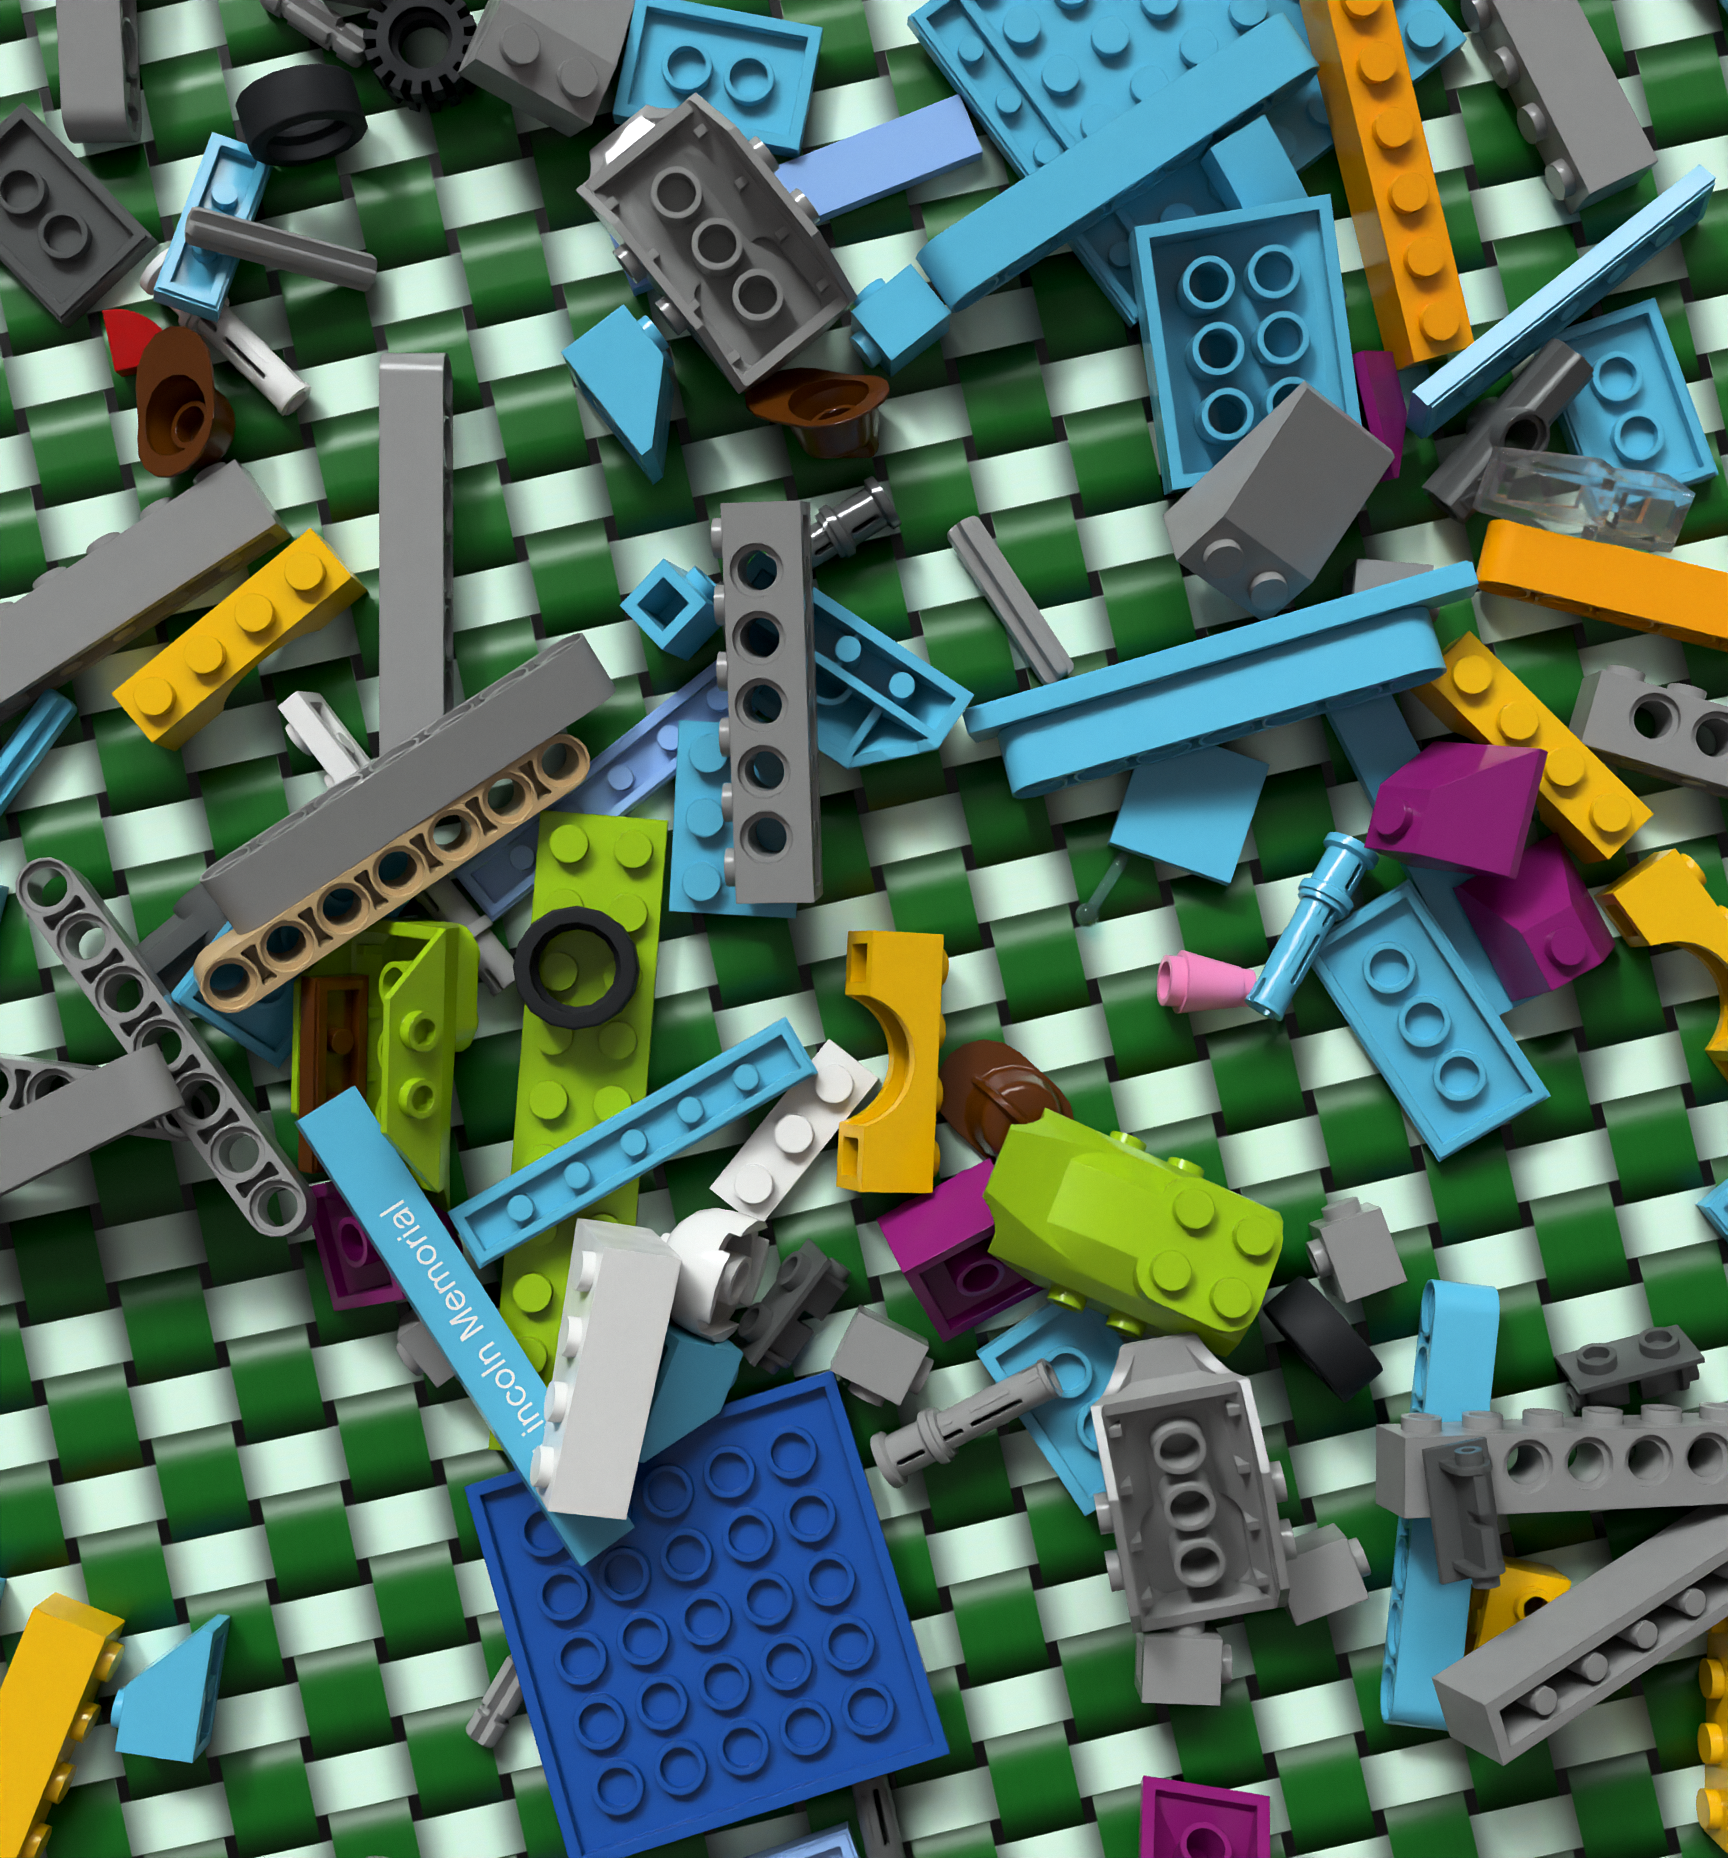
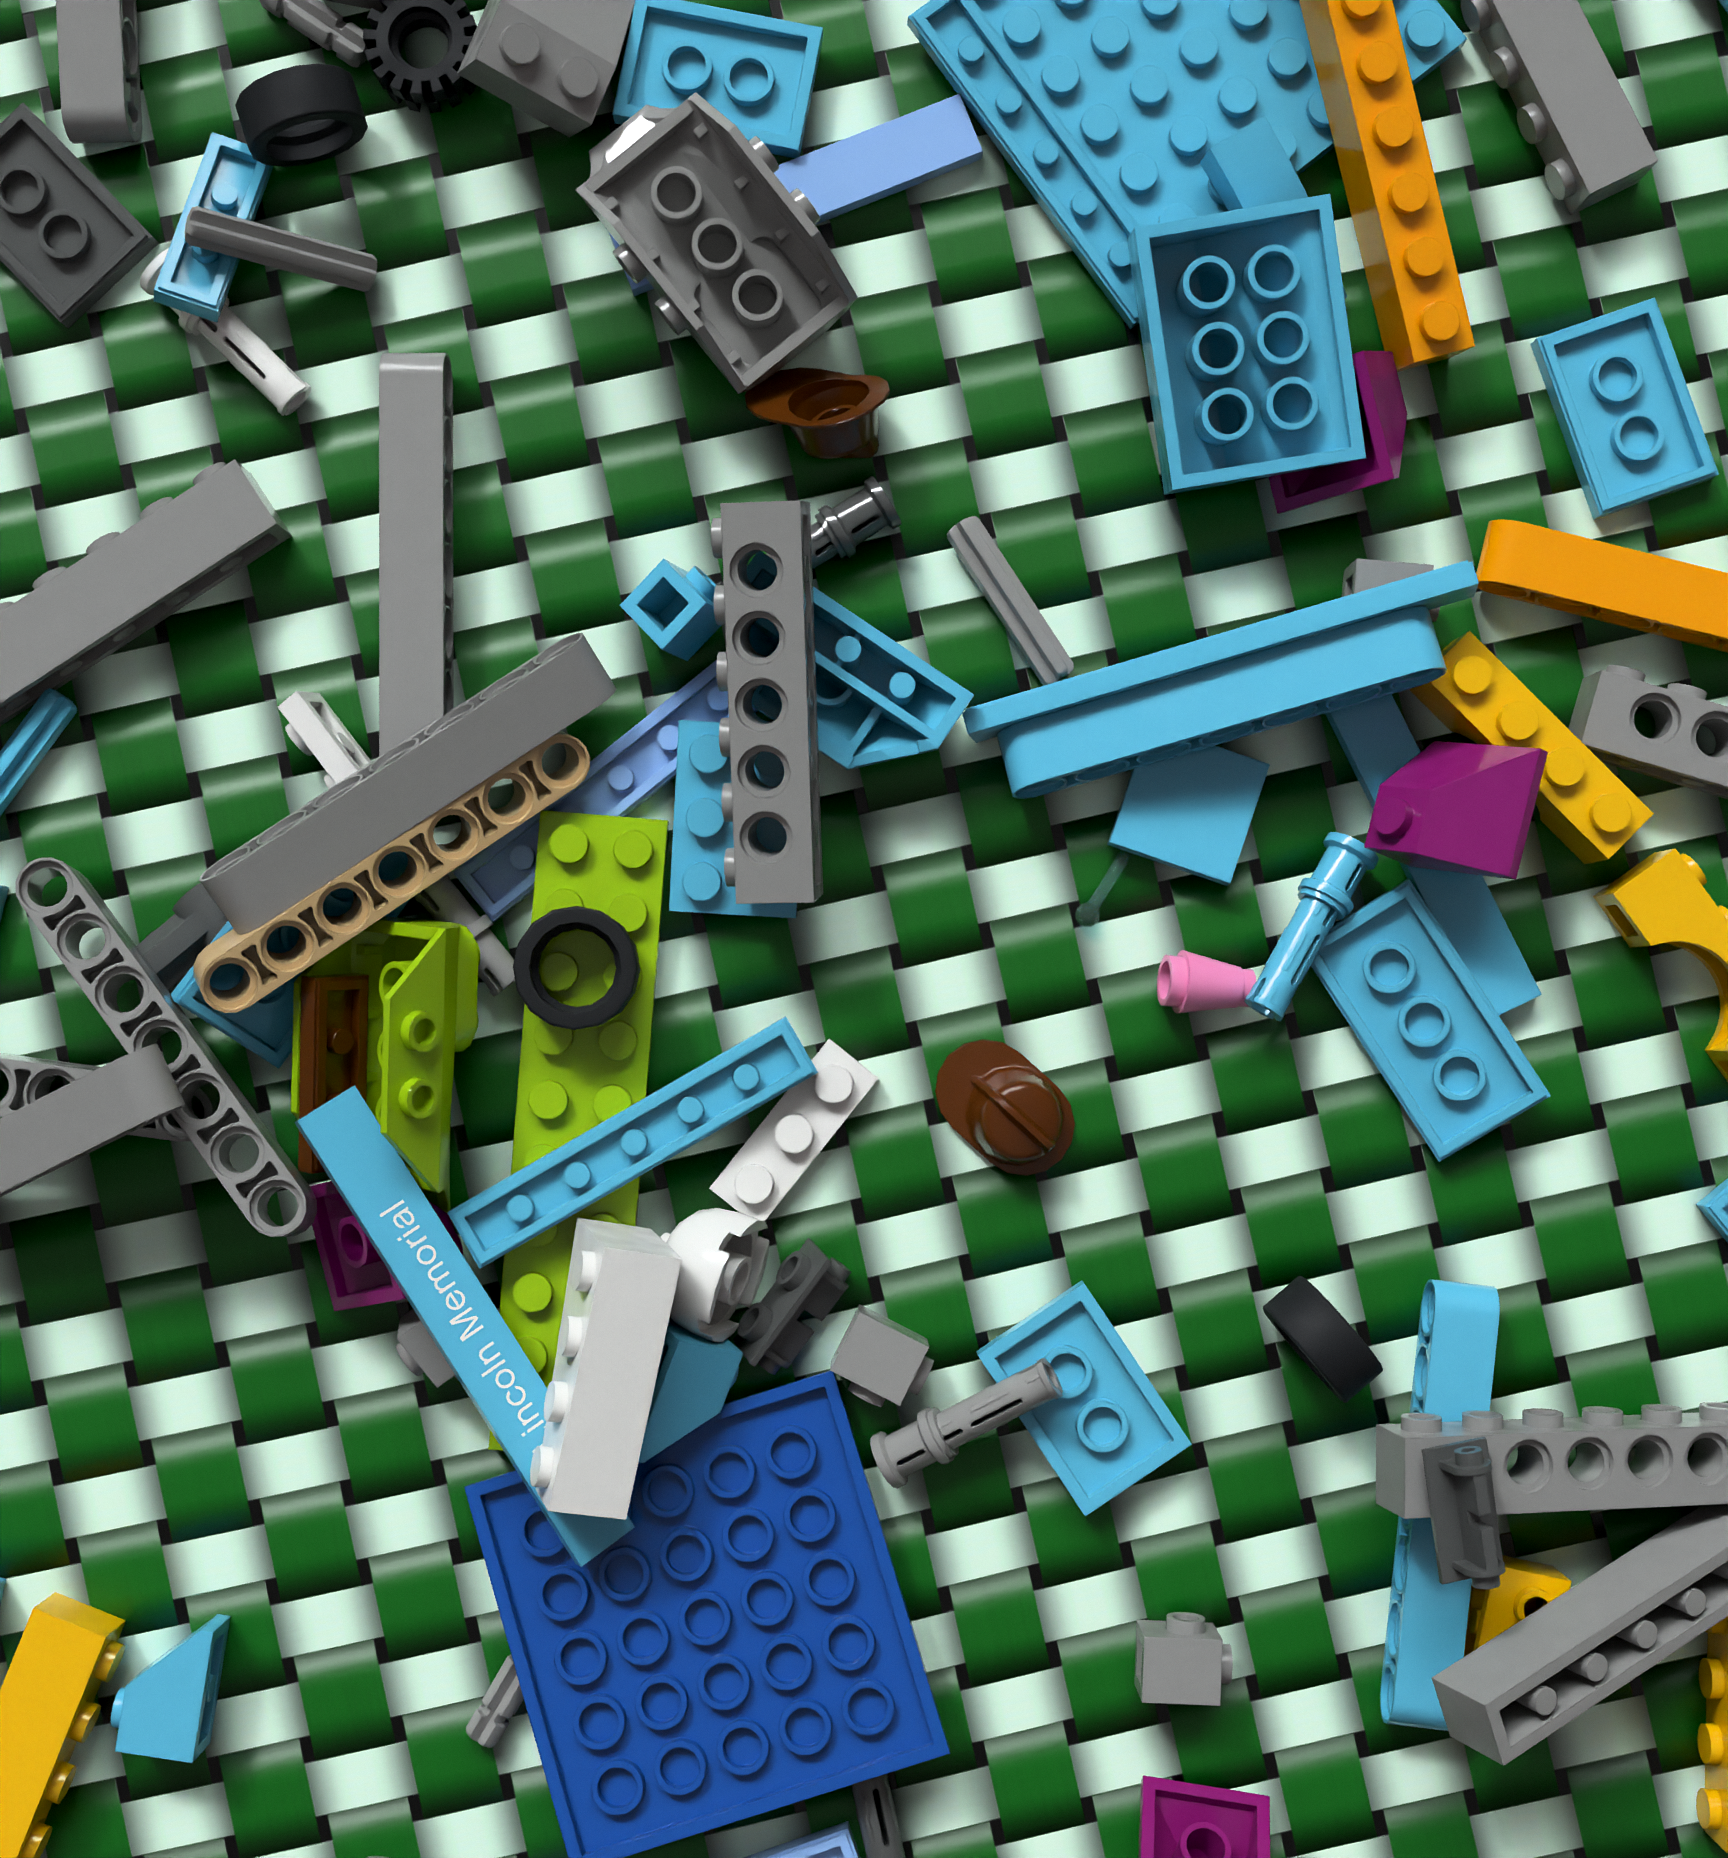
(127, 338): red tile -> none
(179, 410): reddish brown piece -> none
(197, 672): yellow arch -> none
(627, 381): medium azure slope -> none
(893, 1139): yellow arch -> none
(897, 320): medium azure brick -> none
(944, 1254): magenta slope -> none
(1118, 162): medium azure beam -> none
(1130, 1233): lime slope -> none
(1188, 1488): light grey slope -> none
(1278, 502): light grey slope -> none
(1325, 1574): light grey brick -> none
(1354, 1250): light grey brick -> none
(1523, 410): dark grey piece -> none
(1537, 926): magenta slope -> none
(1559, 302): medium azure tile -> none
(1584, 498): clear slope -> none
(1656, 1359): dark grey hinge -> none

